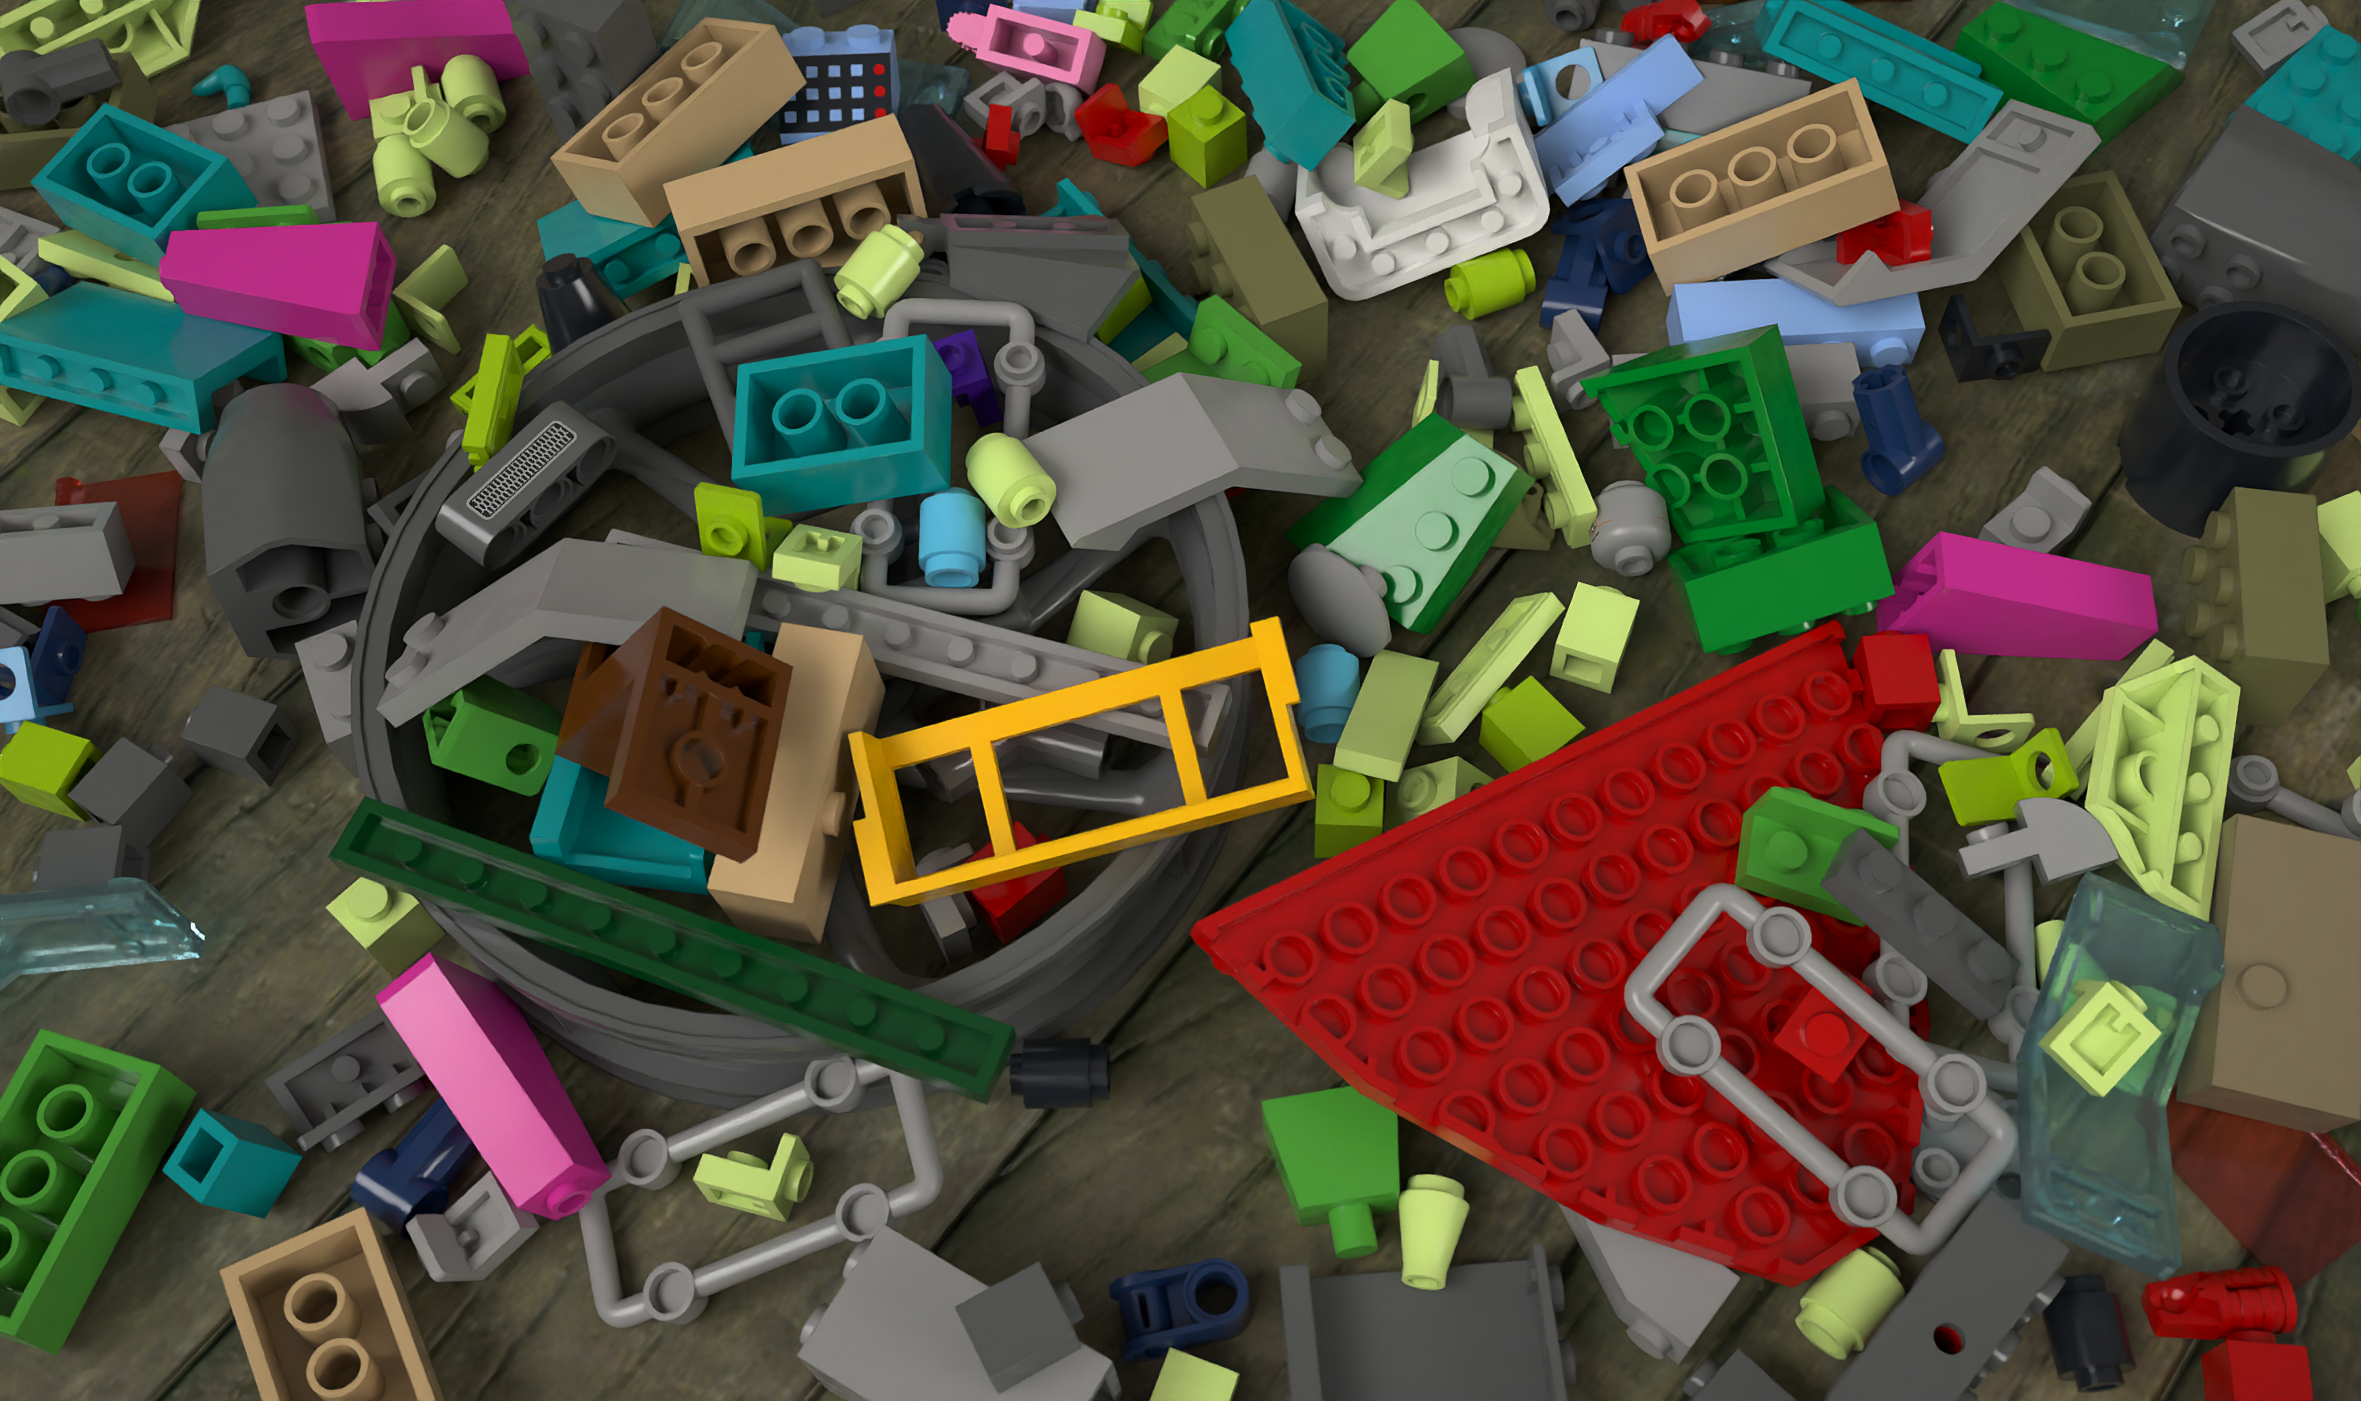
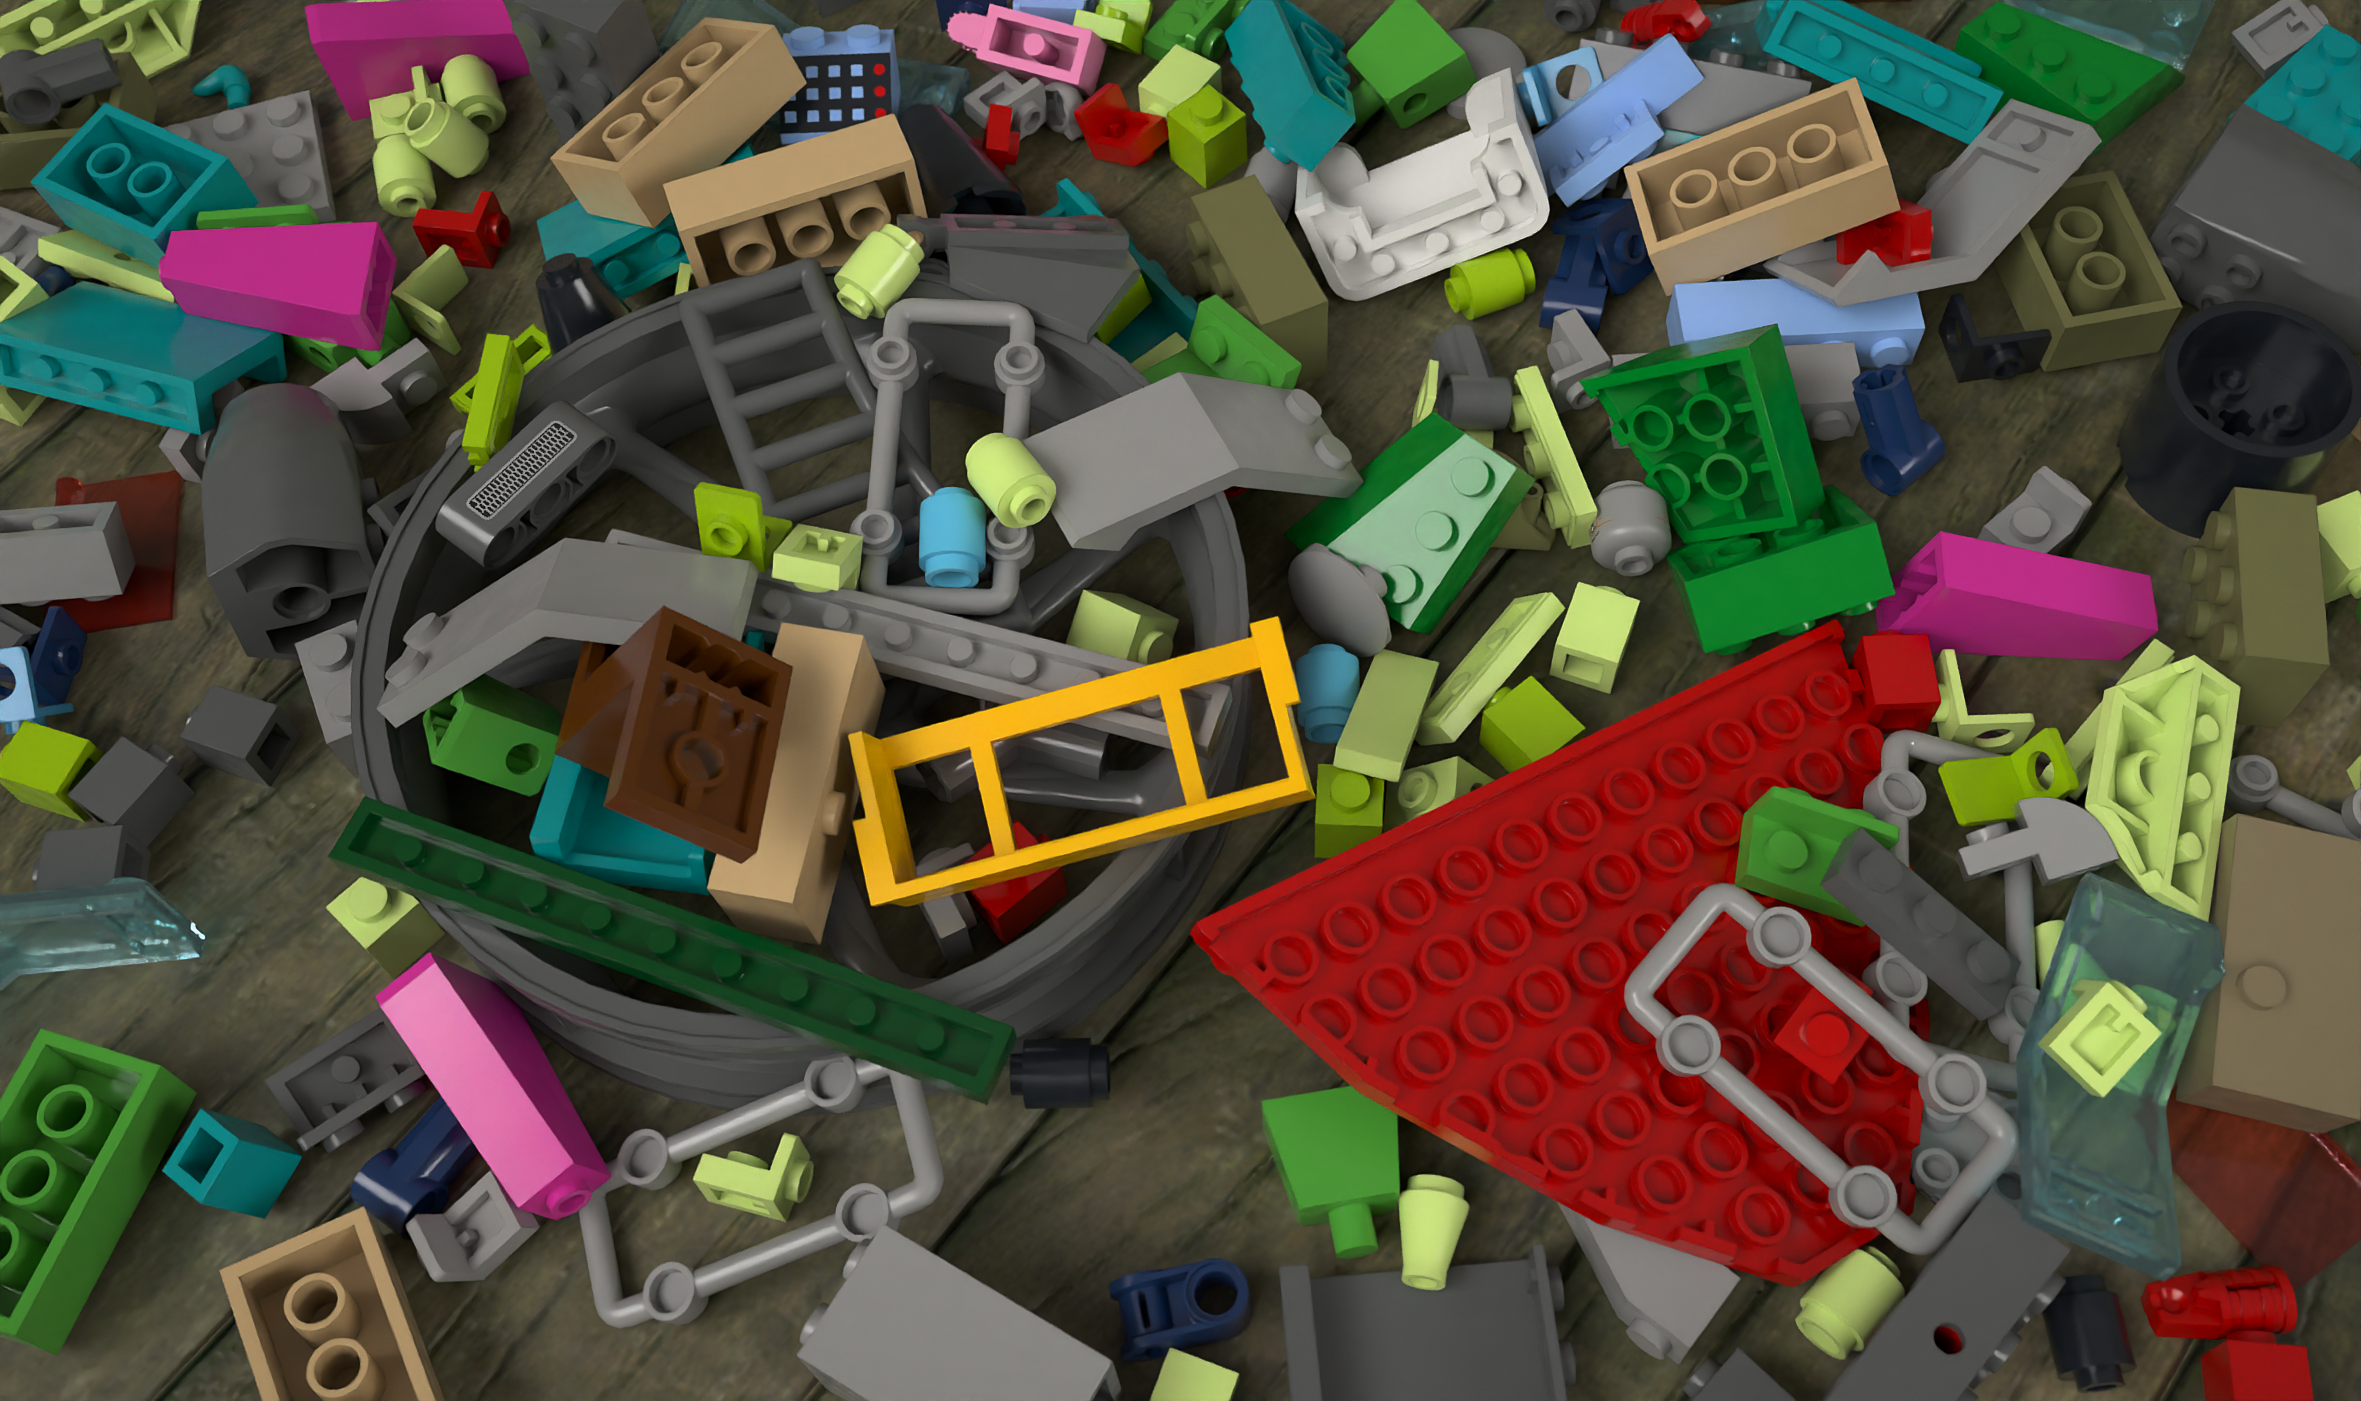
(473, 236): none -> red bracket
(843, 426): teal brick -> none
(969, 376): dark purple bracket -> none
(1021, 1325): dark grey brick -> none
(1383, 151): yellowish green bracket -> none

